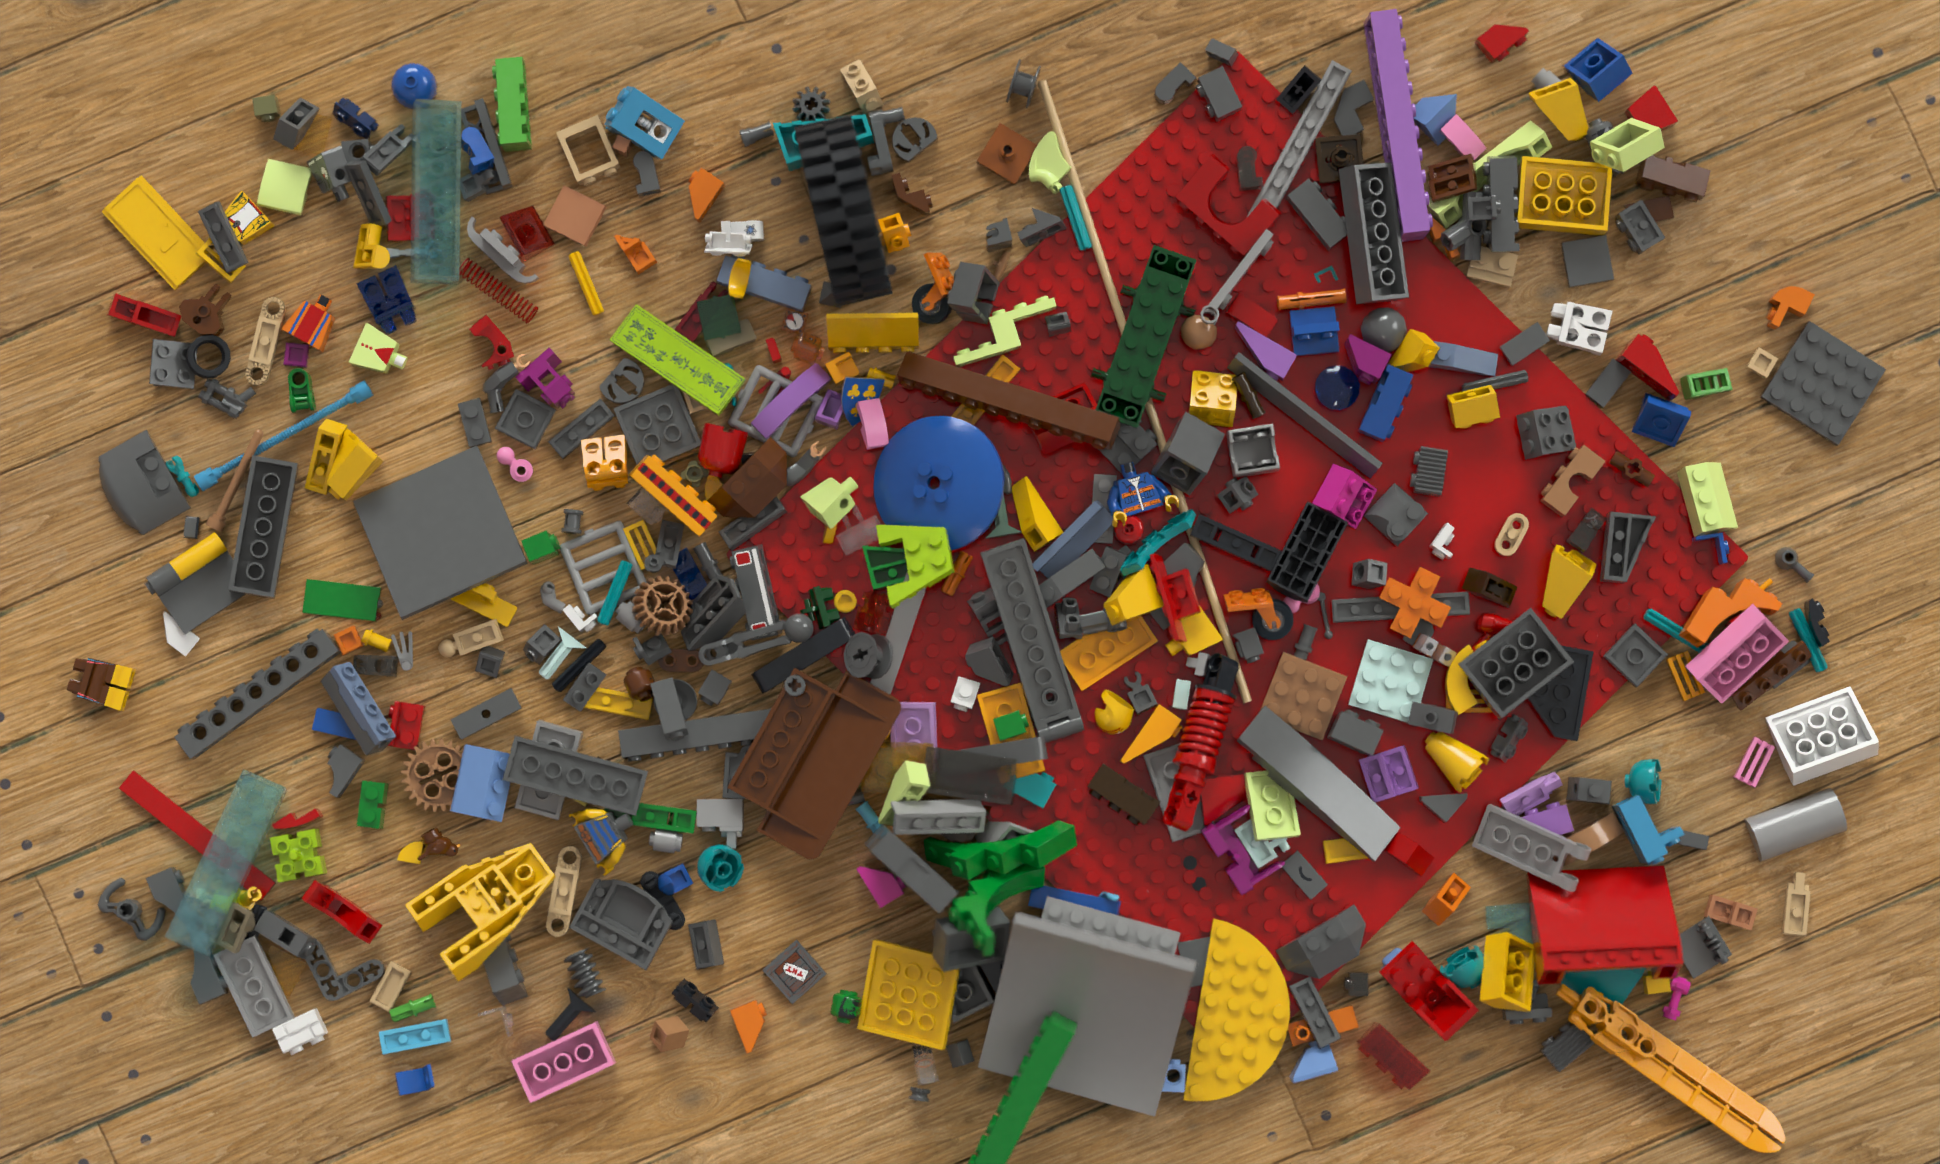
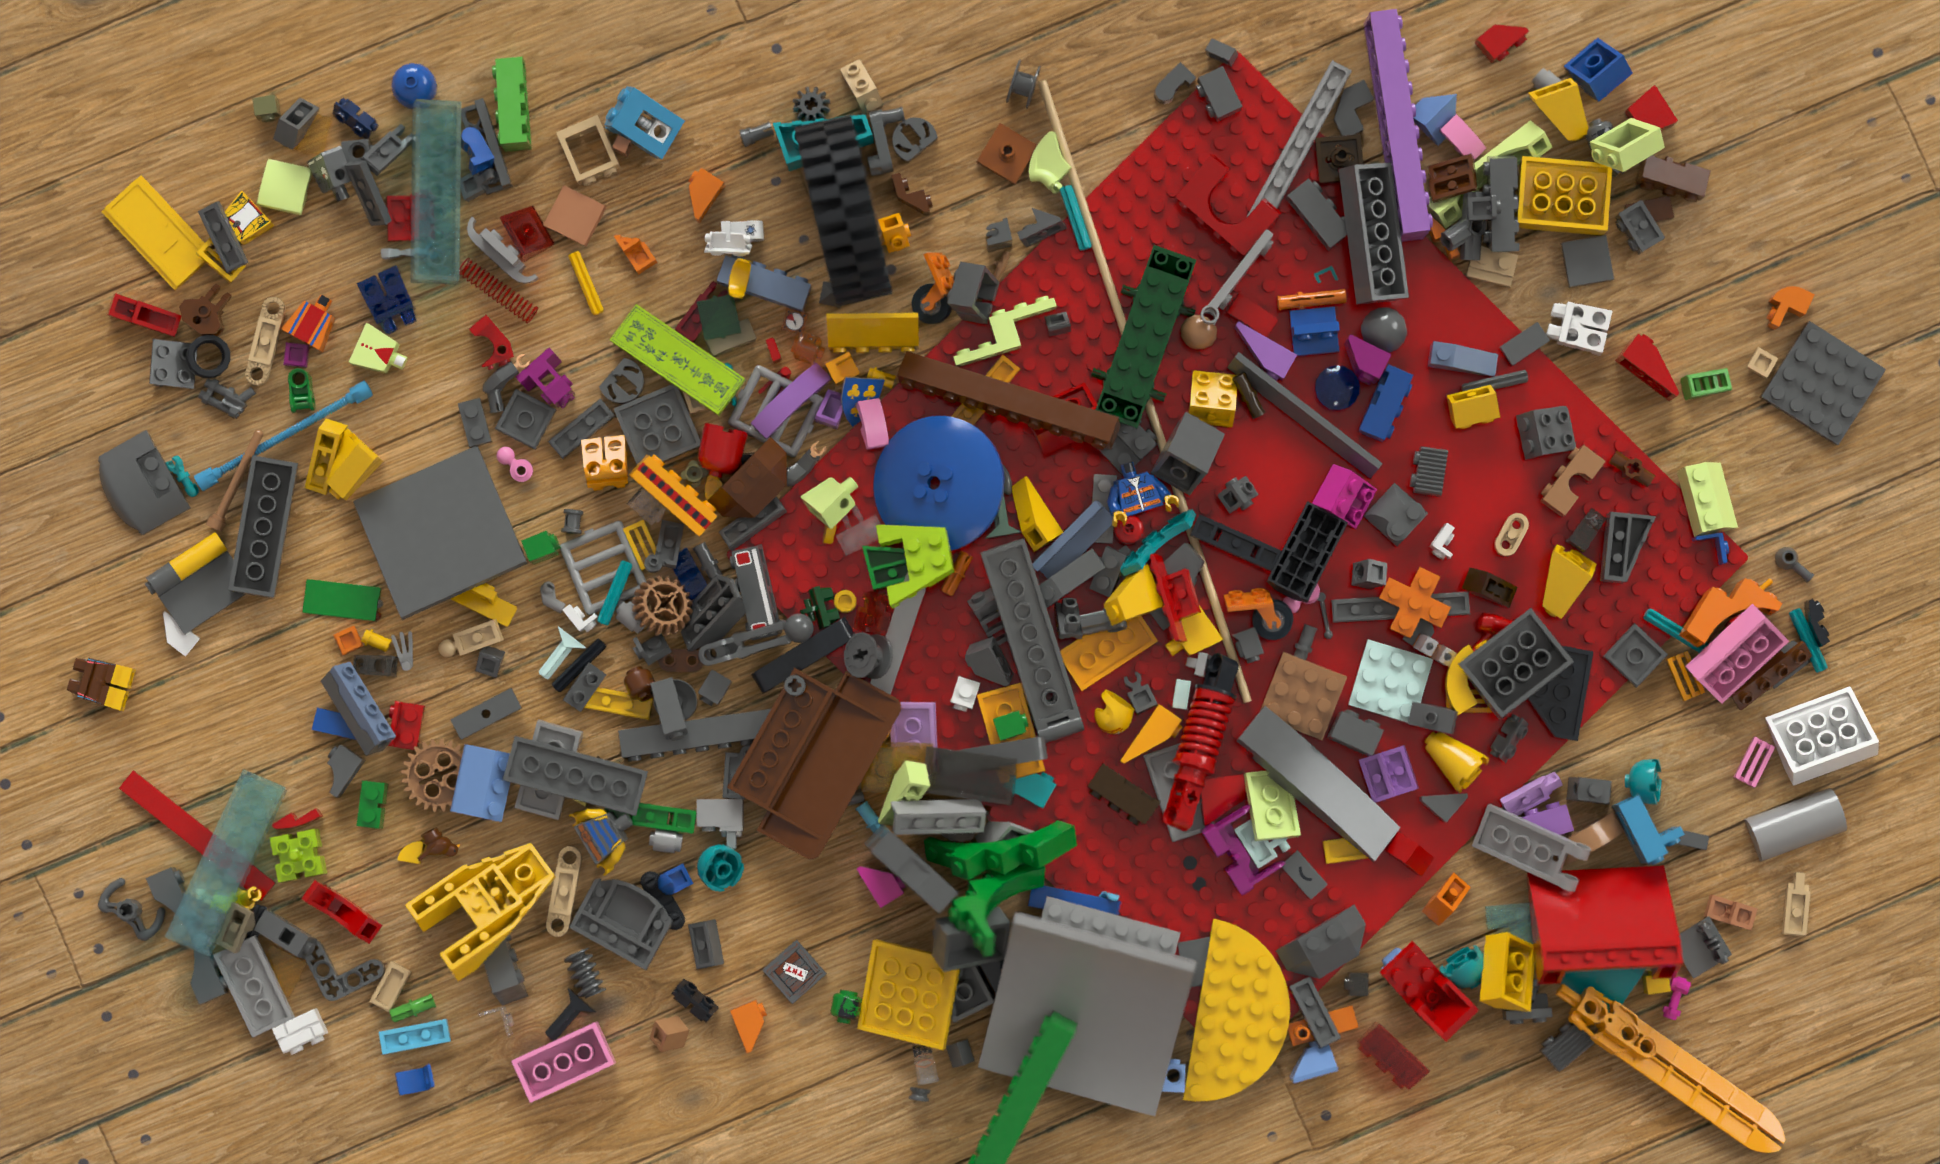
(187, 735): dark grey brick -> none
(191, 527): dark grey piece -> none
(368, 251): yellow brick -> none
(541, 644): dark grey bracket -> none
(645, 165): dark grey leg -> none
(1246, 169): clear smoke leg -> none
(1252, 451): light grey piece -> none
(1299, 89): black slope -> none
(1414, 352): yellow slope -> none
(1607, 383): dark grey tile -> none
(1661, 420): blue bracket -> none

